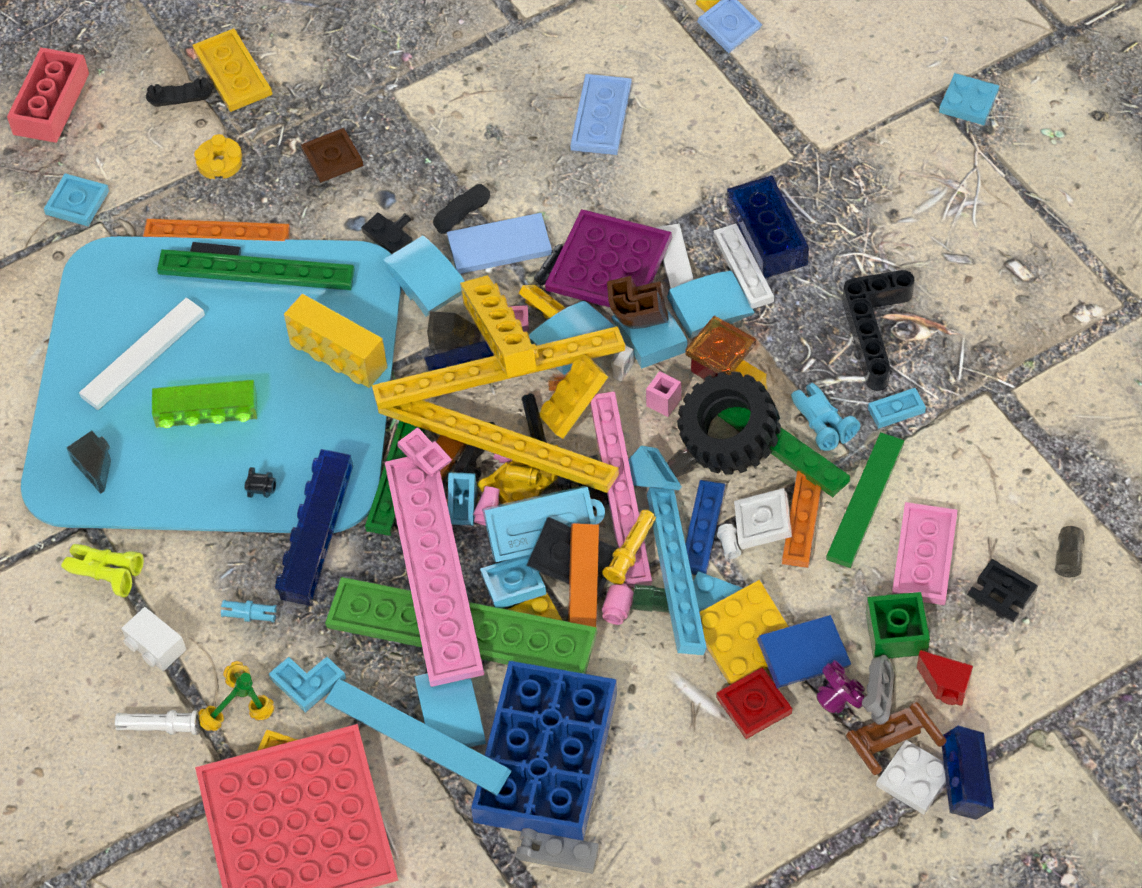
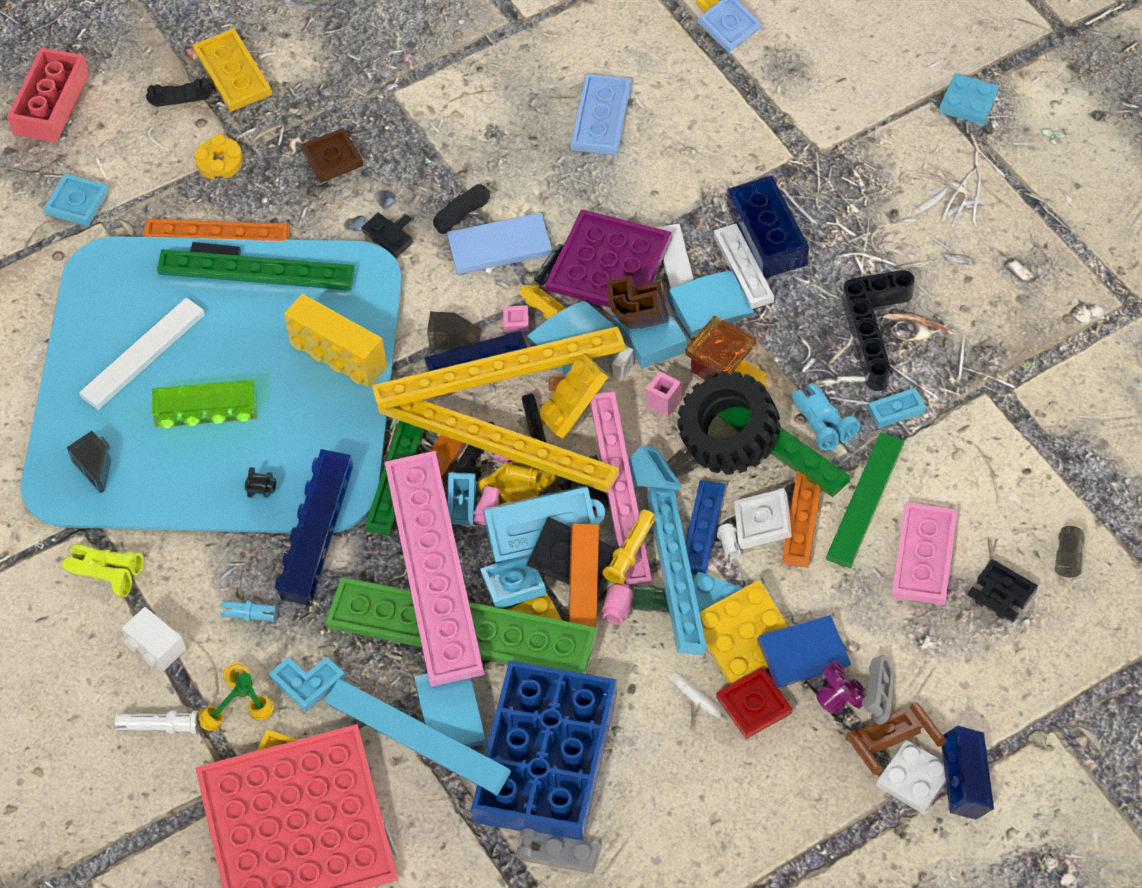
(423, 452): bright pink slope -> none
(425, 275): medium azure slope -> none
(499, 326): yellow brick -> none
(897, 625): green brick -> none
(945, 677): red slope -> none

